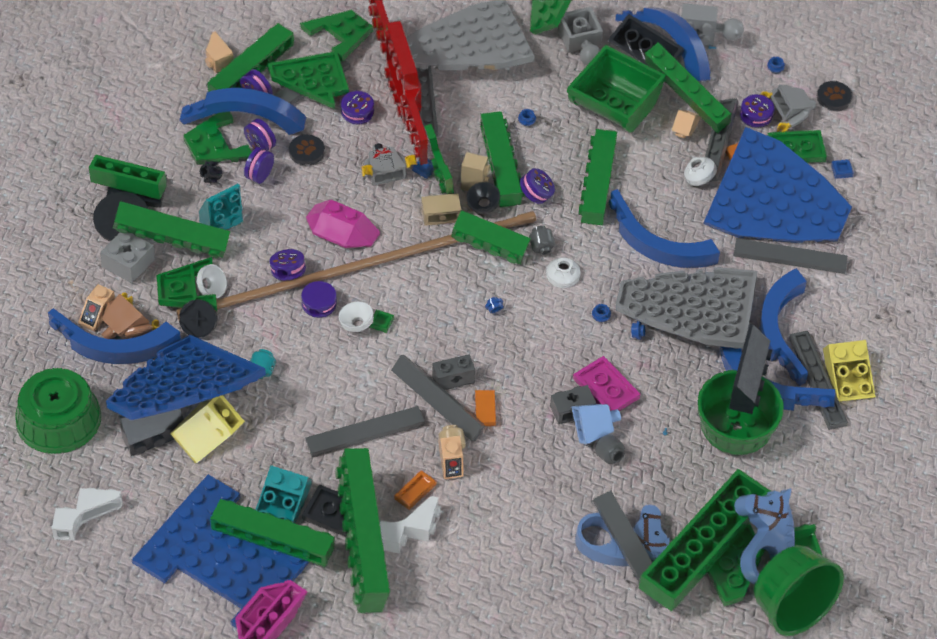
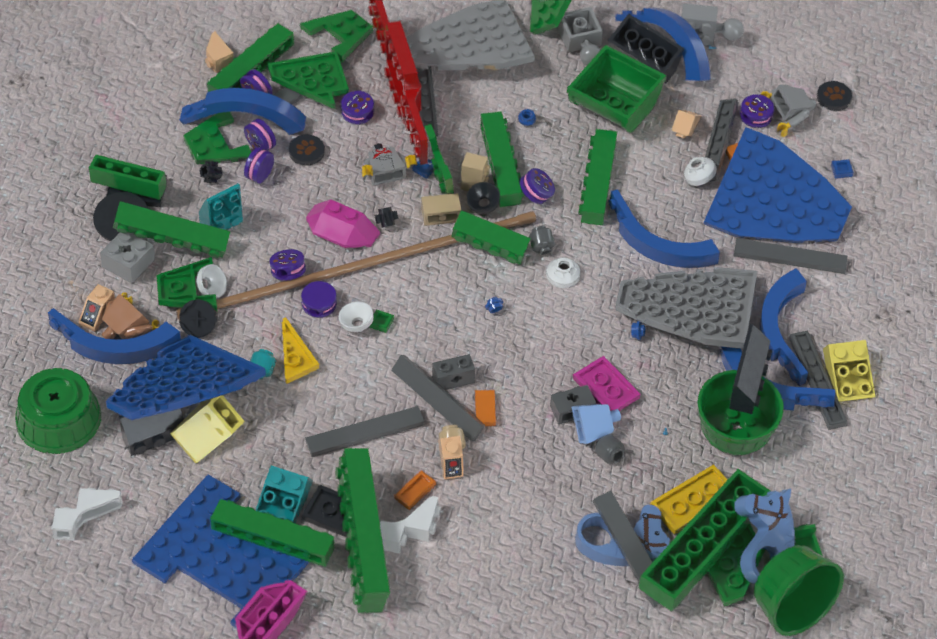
(297, 357): none -> yellow wing
(386, 217): none -> black gear
(601, 313): blue plate -> none
(687, 499): none -> yellow plate
(688, 88): green brick -> none
(776, 64): blue plate -> none
(805, 144): green plate -> none

